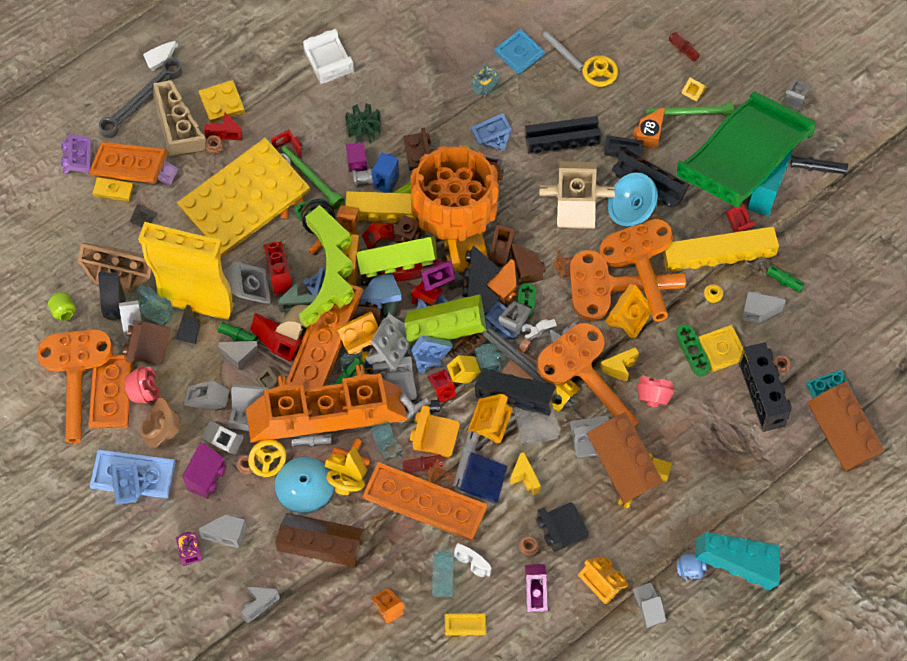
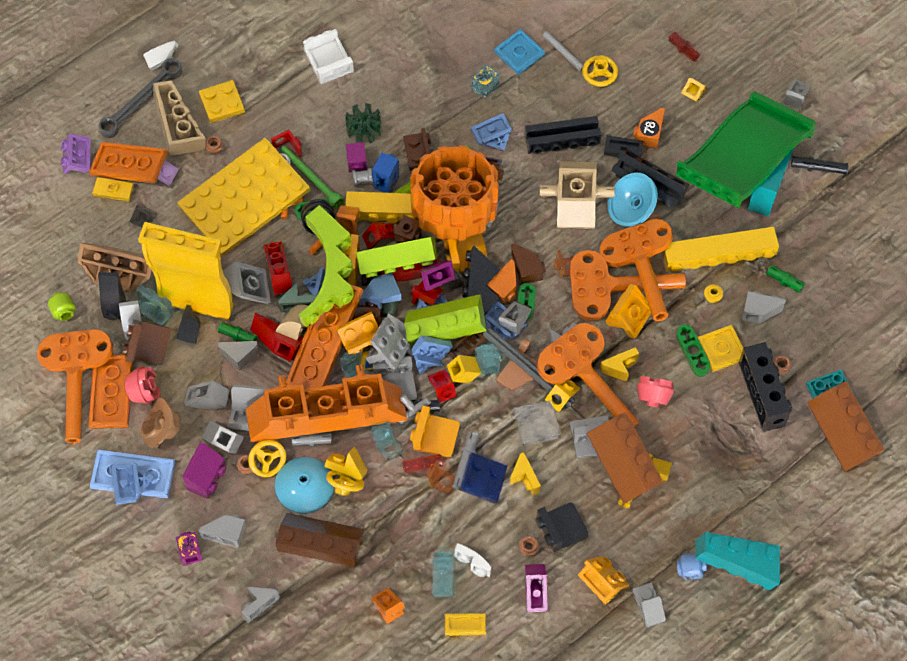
(227, 131): red slope -> none
(269, 377): dark tan slope -> none
(350, 371): green axle -> none
(357, 443): orange piece -> none
(425, 501): orange plate -> none
(491, 417): light orange bracket -> none
(501, 244): reddish brown slope -> none
(521, 392): black brick -> none
(541, 329): white plate -> none
(725, 109): bright green piece -> none
(739, 219): red bracket -> none

